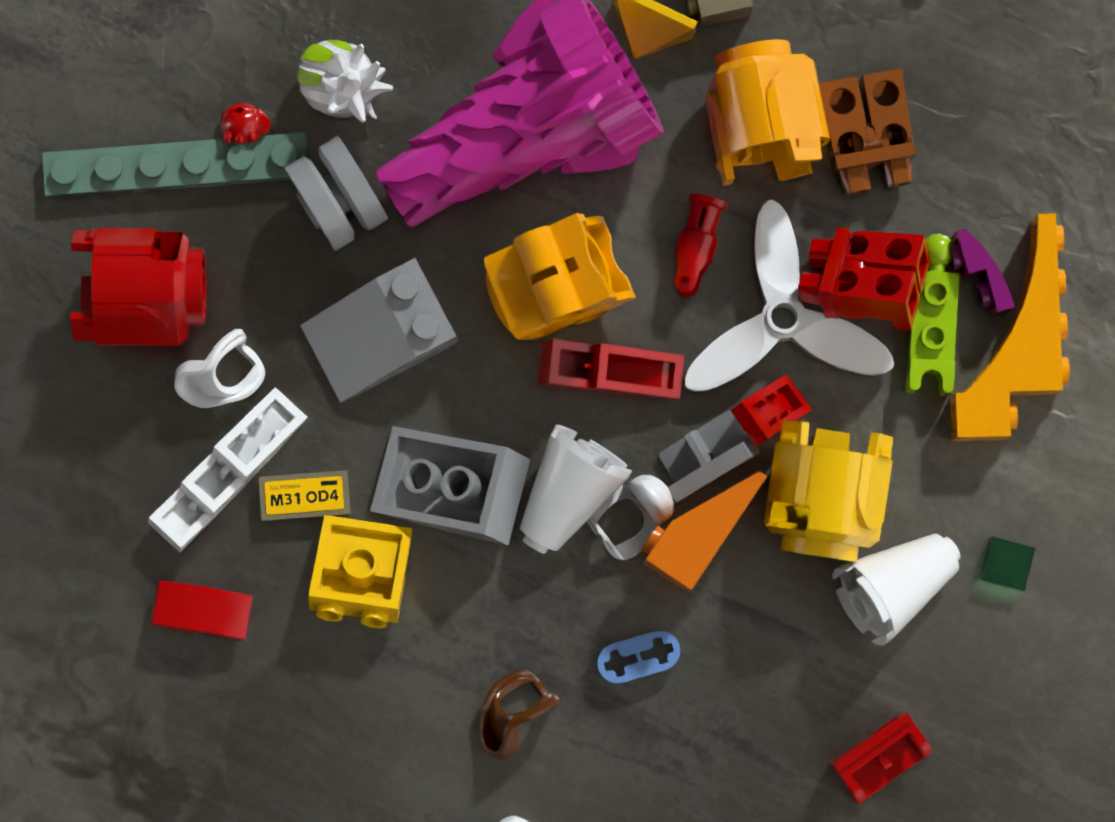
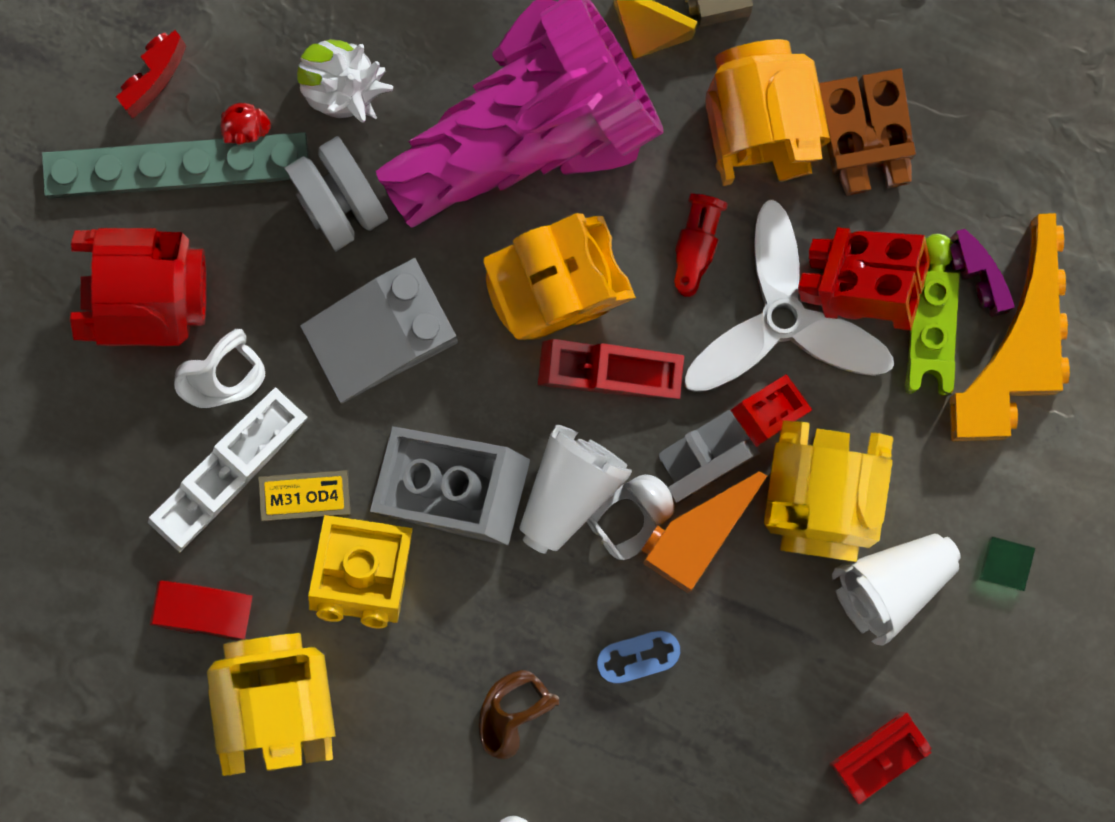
(162, 59): none -> red slope
(270, 699): none -> yellow piece

